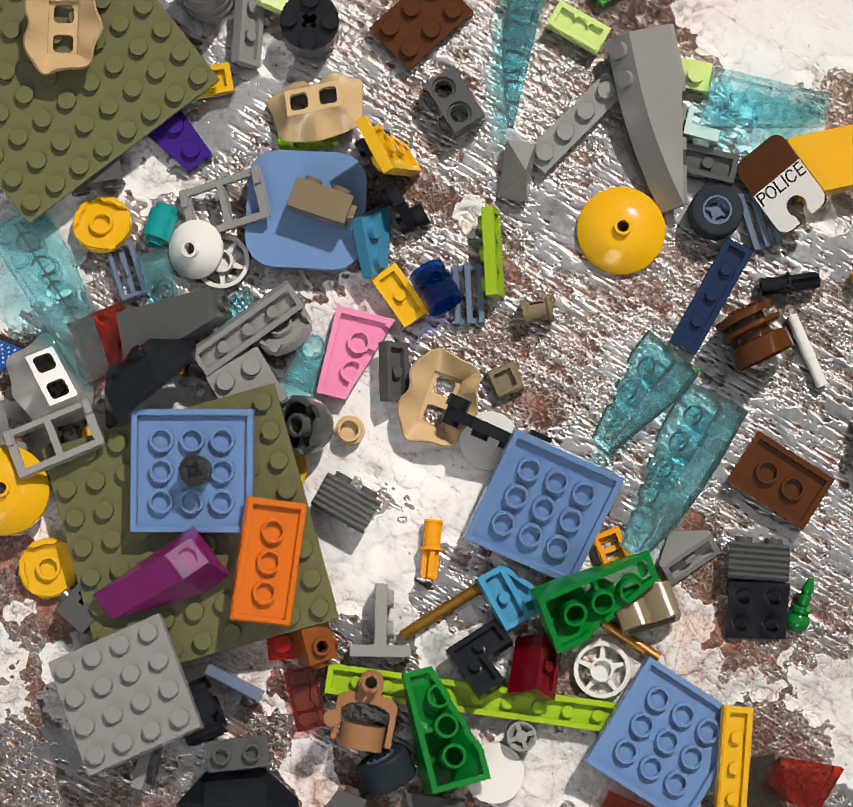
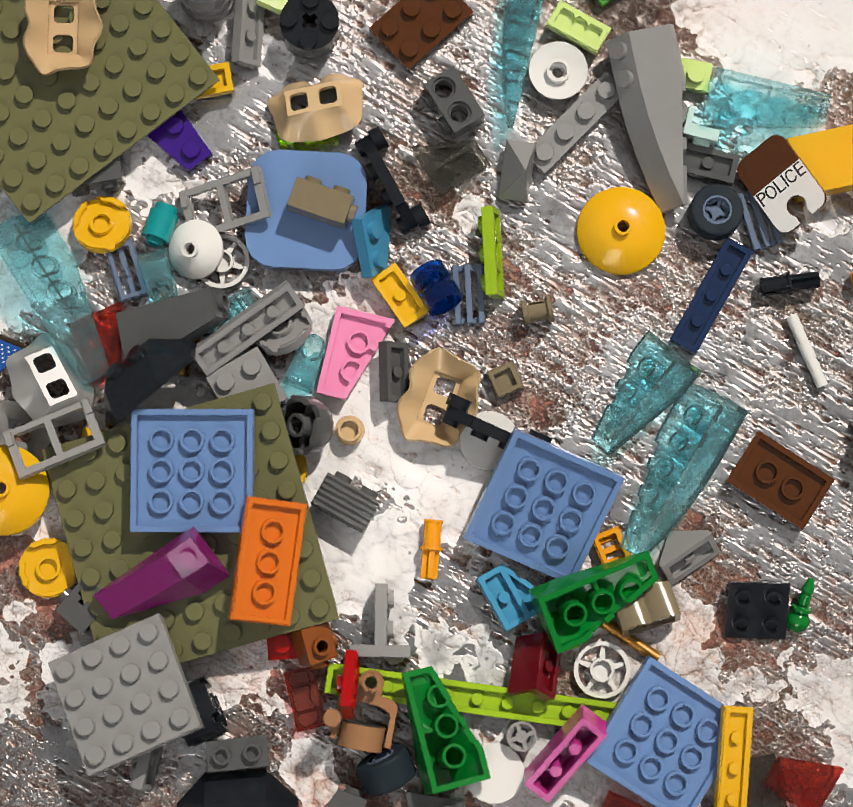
(200, 472): clear smoke wheel -> none
(234, 682): sand blue tile -> none
(348, 684): none -> red plate
(388, 152): yellow wing -> none
(440, 612): pearl gold bar -> none
(450, 164): none -> clear smoke wing
(473, 656): black plate -> none
(563, 57): none -> white dish
(565, 753): none -> dark pink brick
(754, 334): reddish brown wheel -> none
(757, 560): dark grey brick -> none

